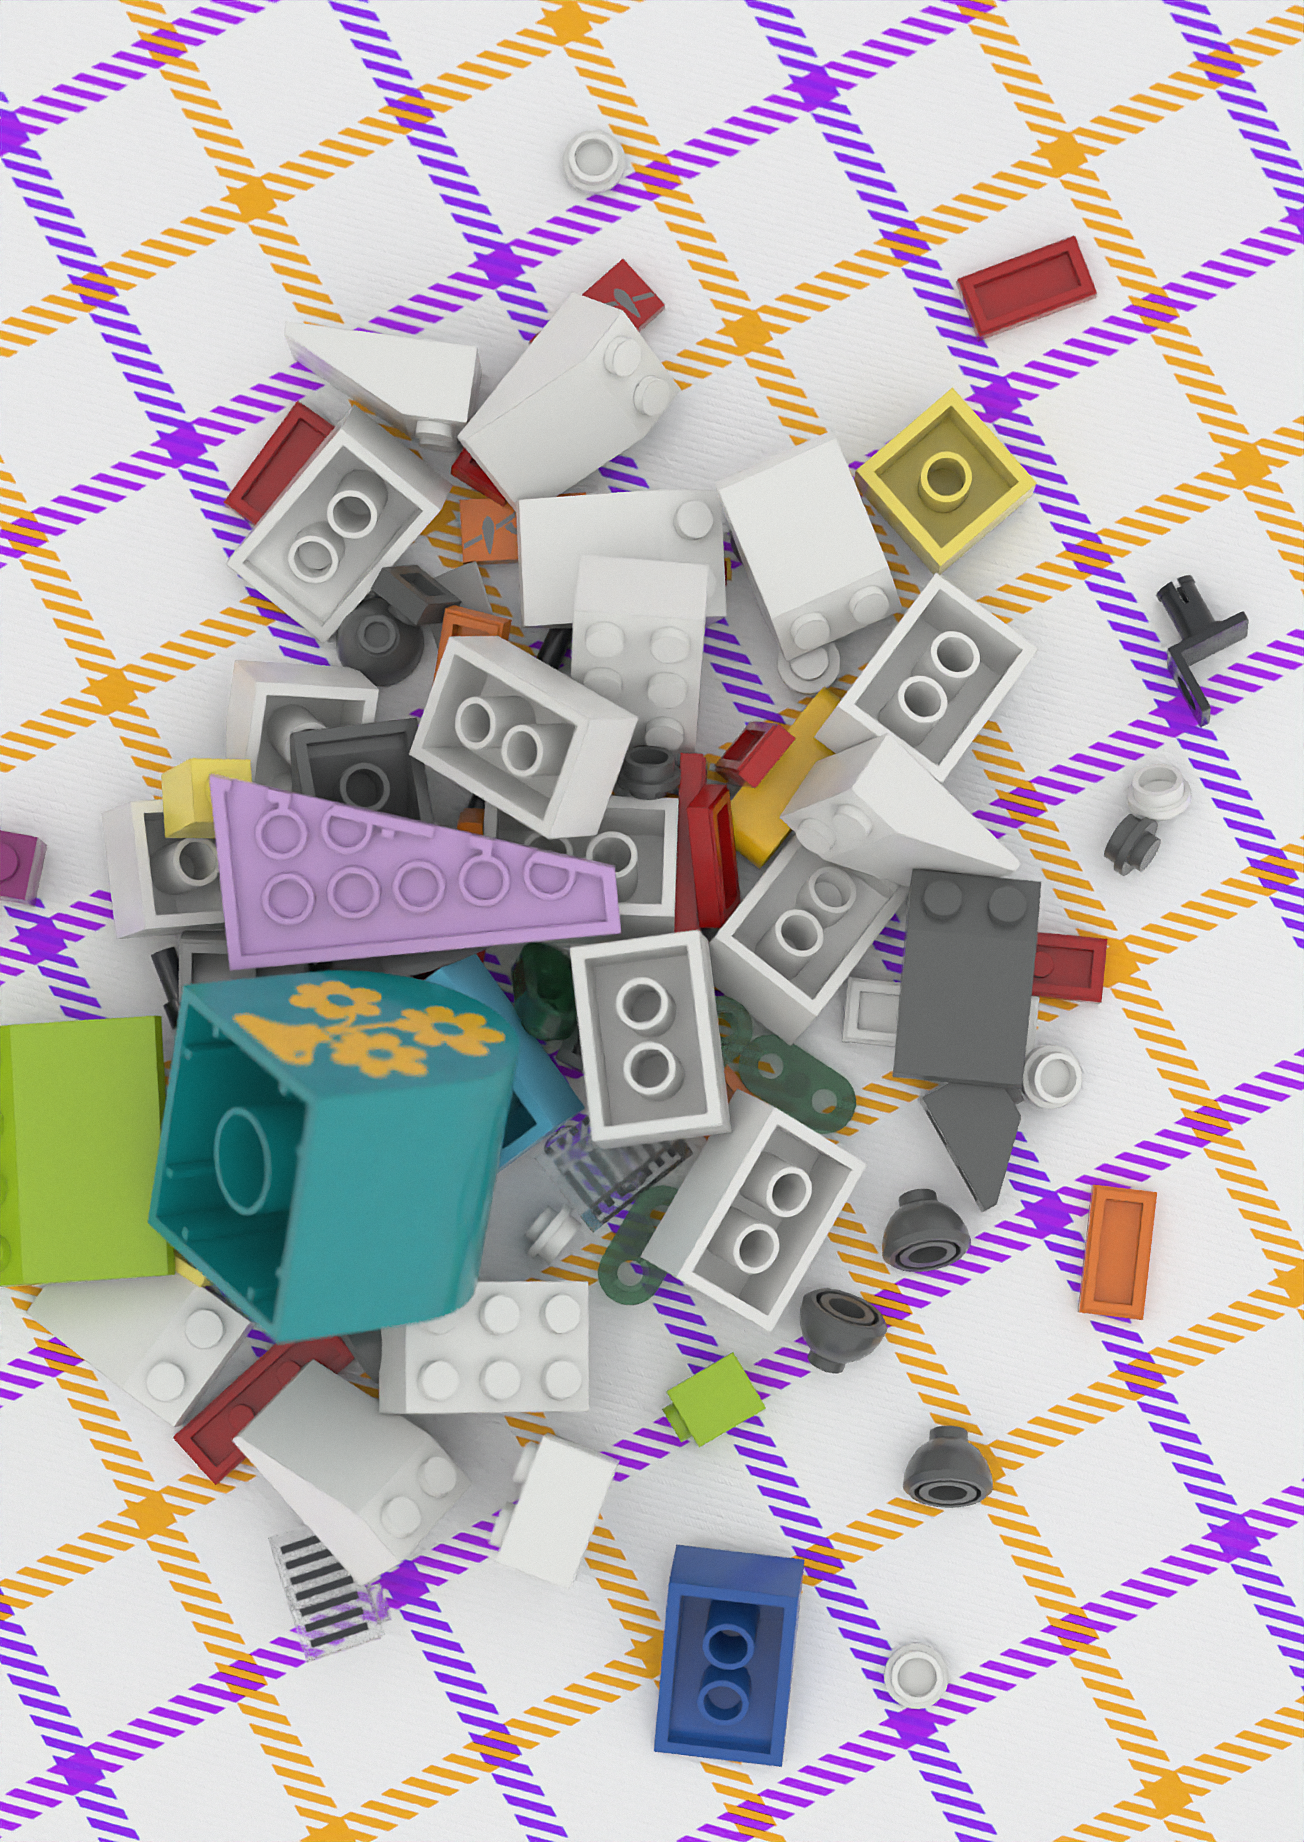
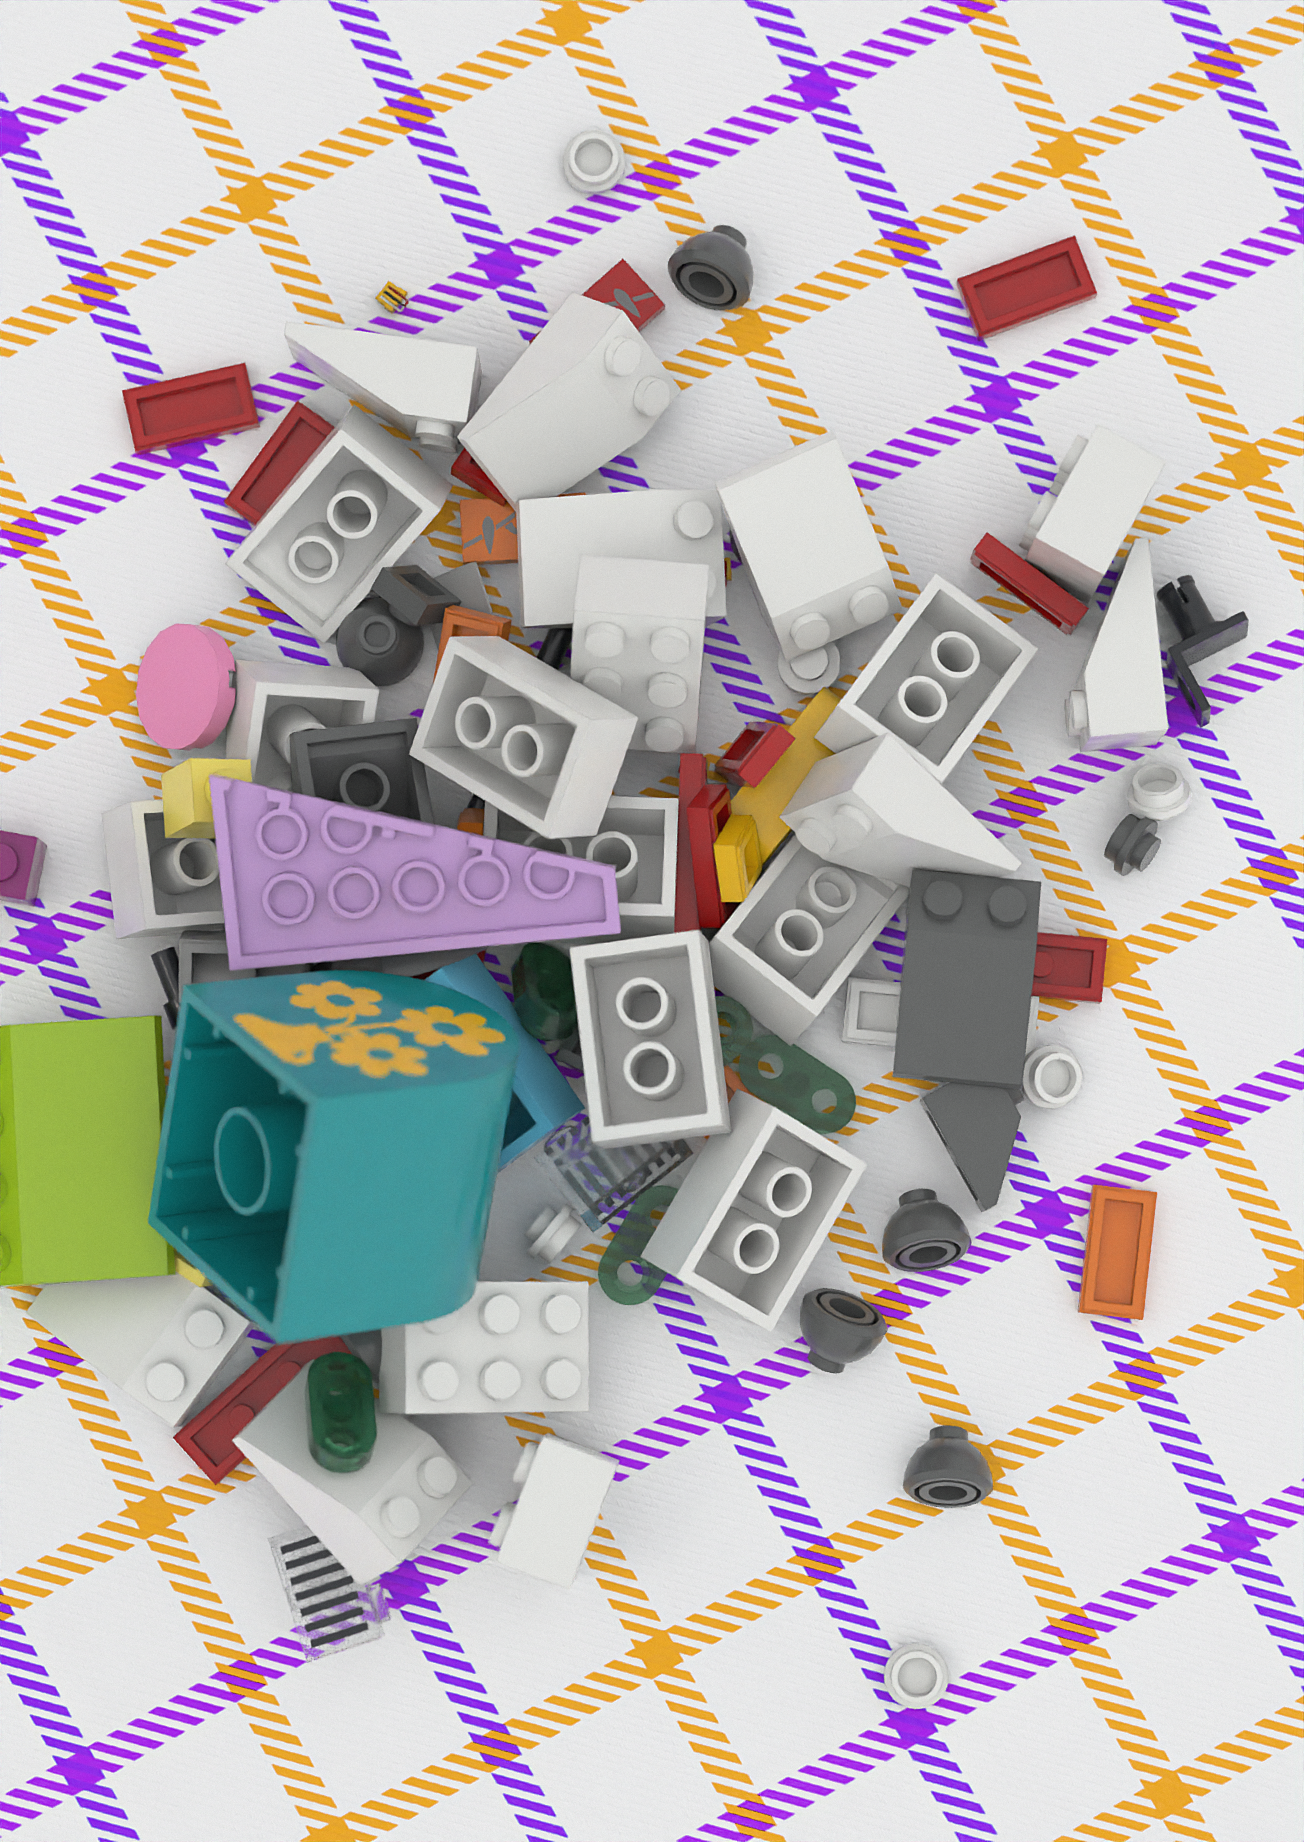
(185, 687): none -> bright pink tile
(191, 408): none -> red tile
(340, 1417): none -> clear green plate
(391, 297): none -> yellow piece
(649, 772): dark grey plate -> none
(712, 1401): lime brick -> none
(713, 269): none -> dark grey brick
(728, 1655): blue slope -> none
(737, 857): none -> yellow tile
(944, 482): light yellow brick -> none
(1028, 584): none -> red tile
(1097, 501): none -> white brick
(1121, 681): none -> white slope

